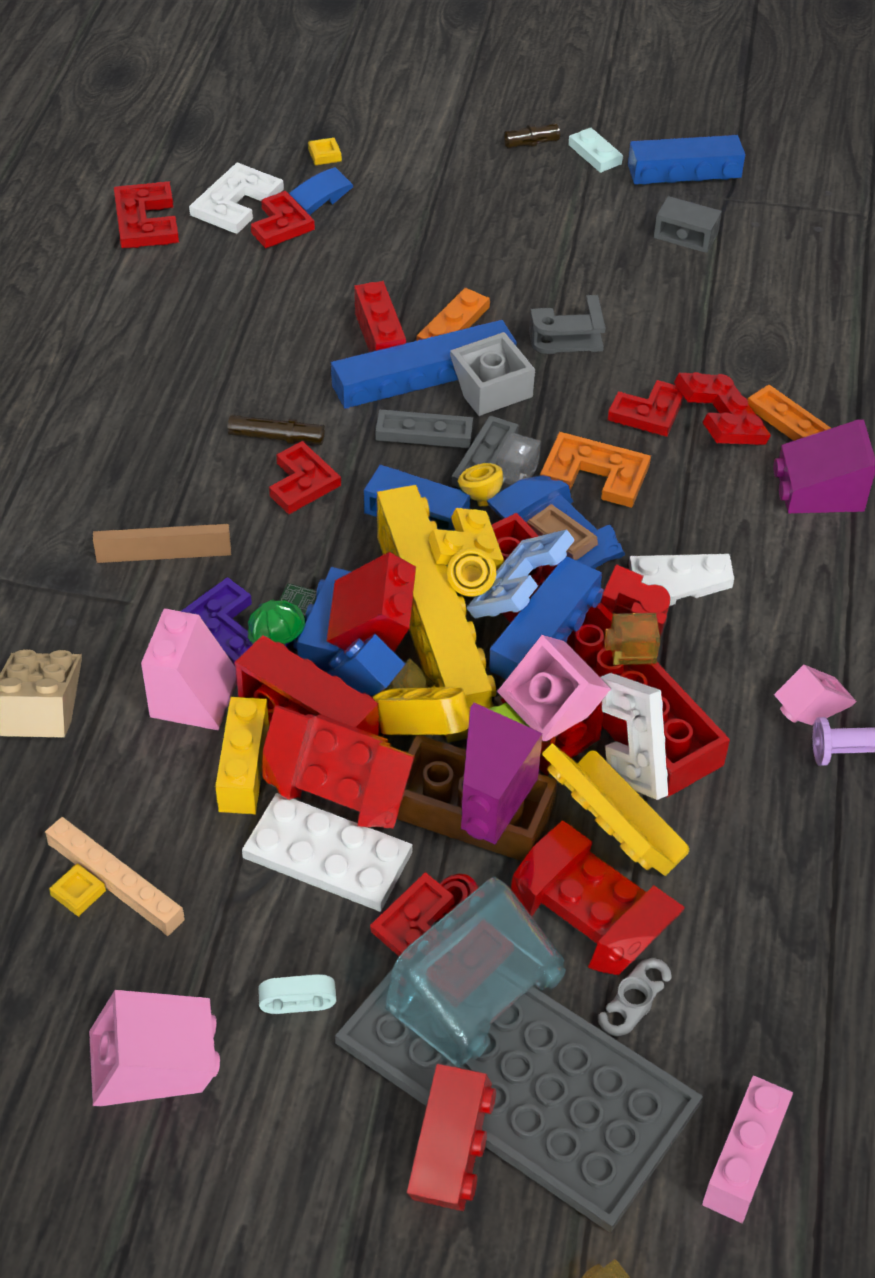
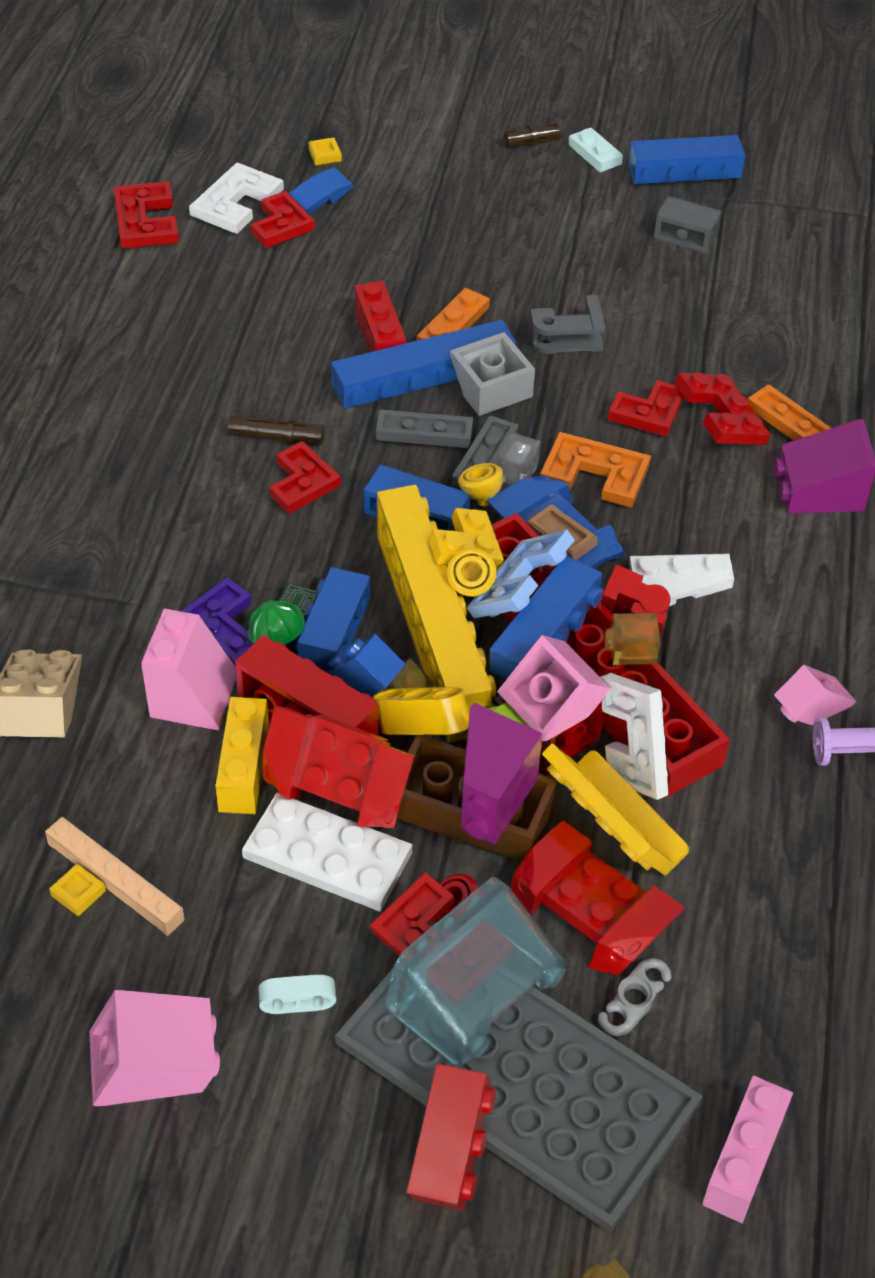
(162, 543): medium nougat tile -> none
(373, 602): red slope -> none

